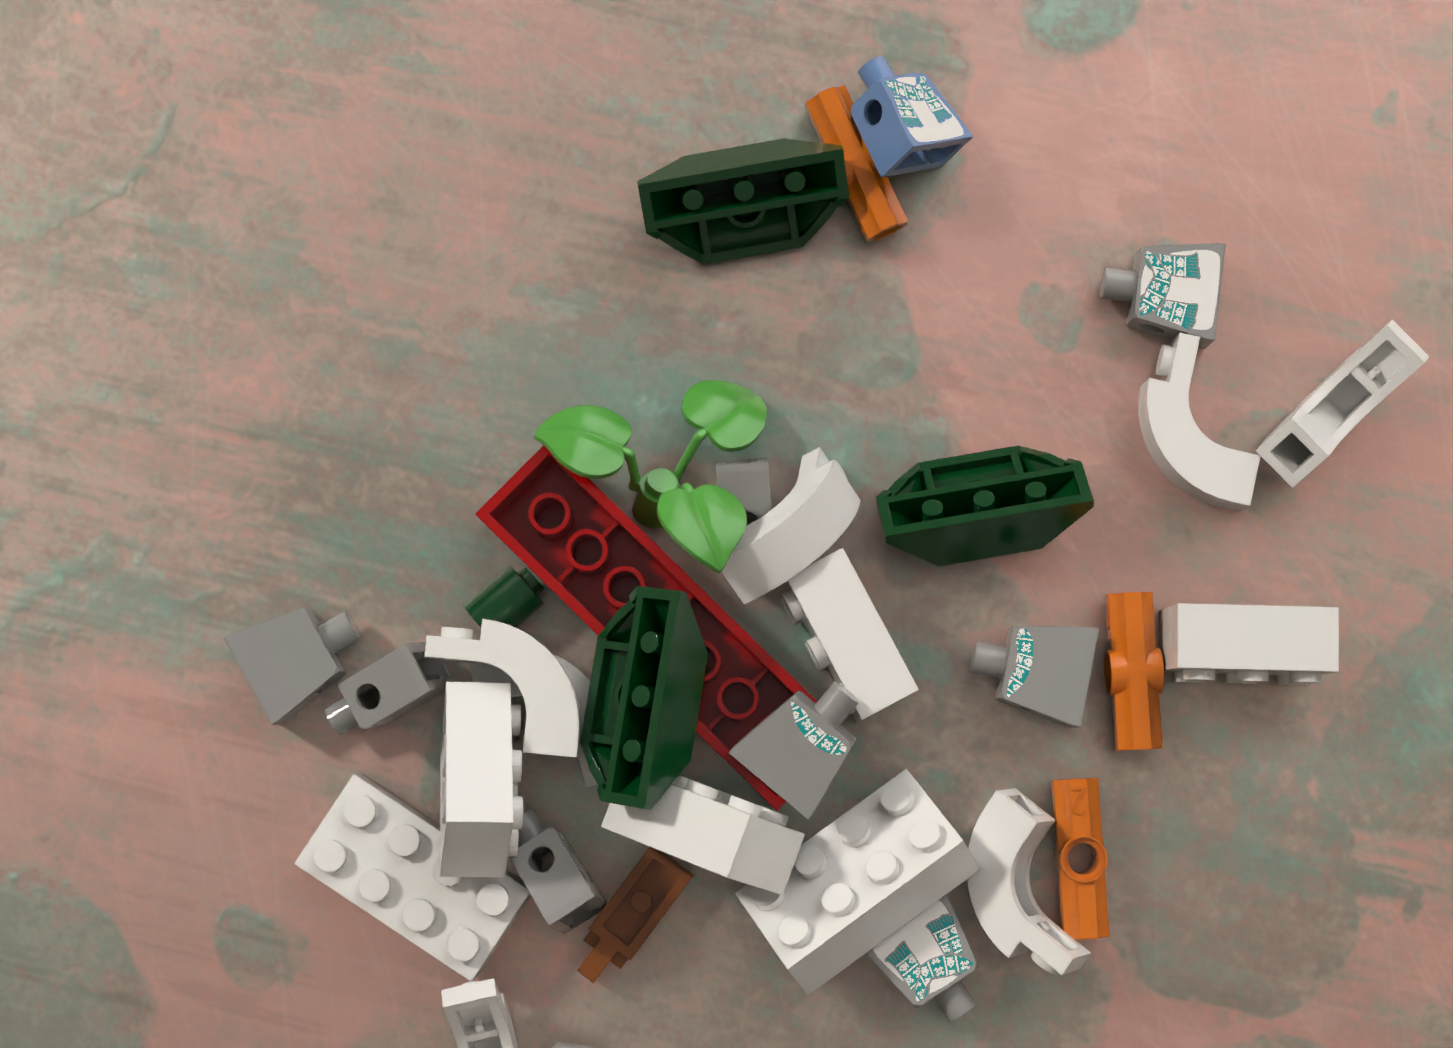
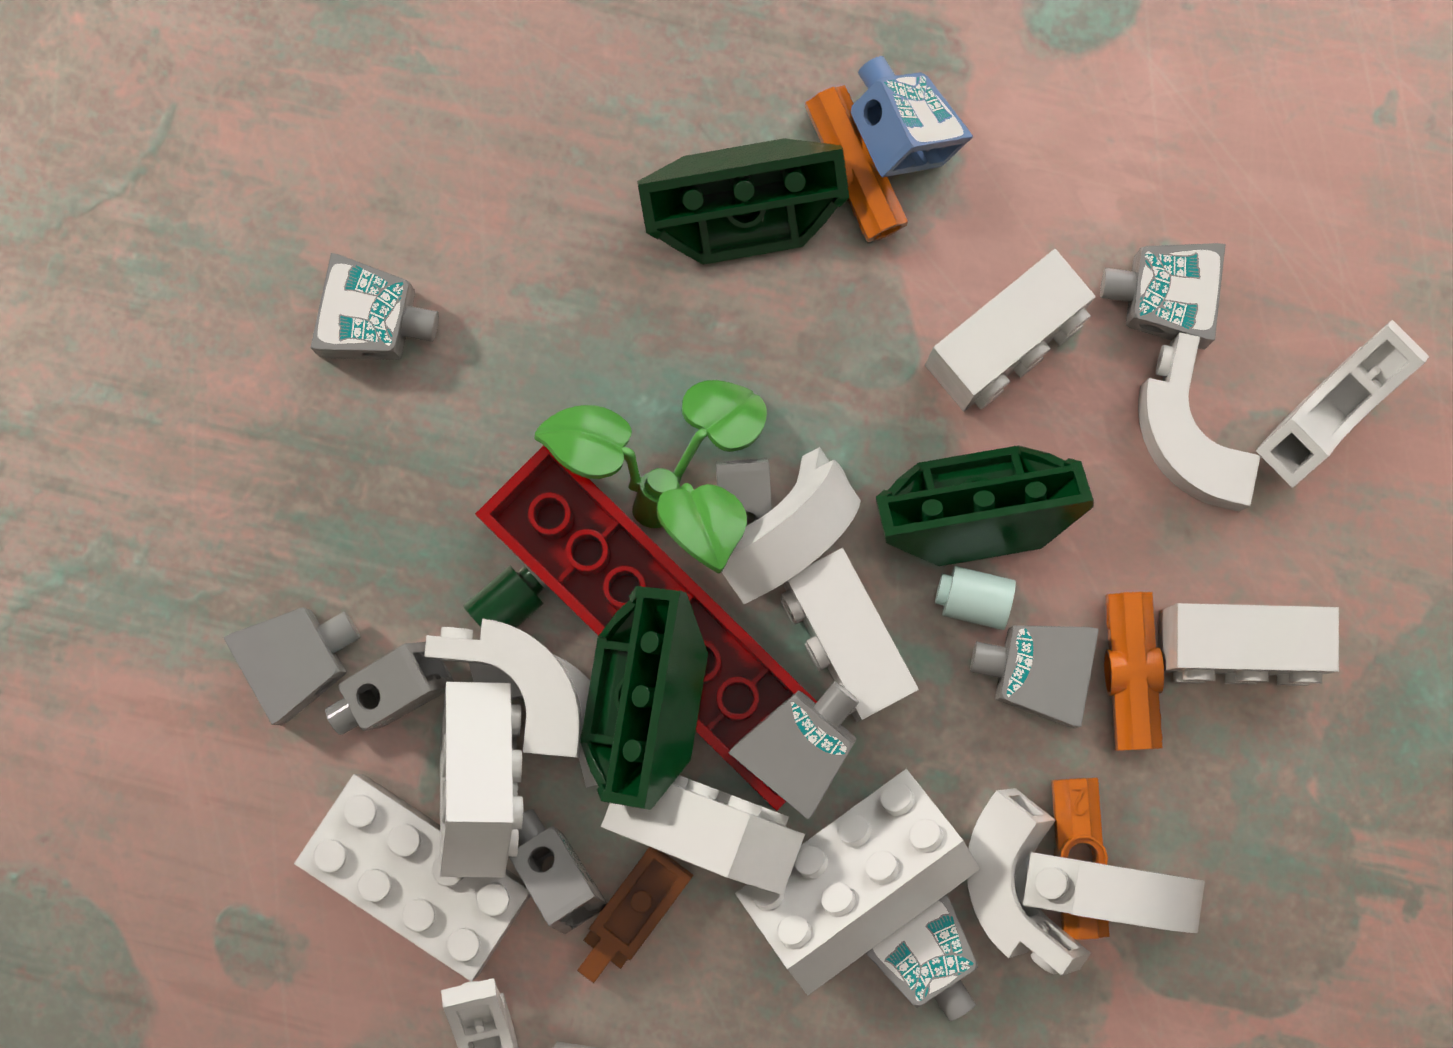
(367, 313): none -> torso
(976, 597): none -> light aqua brick
(1011, 332): none -> white brick
(1114, 893): none -> white arch

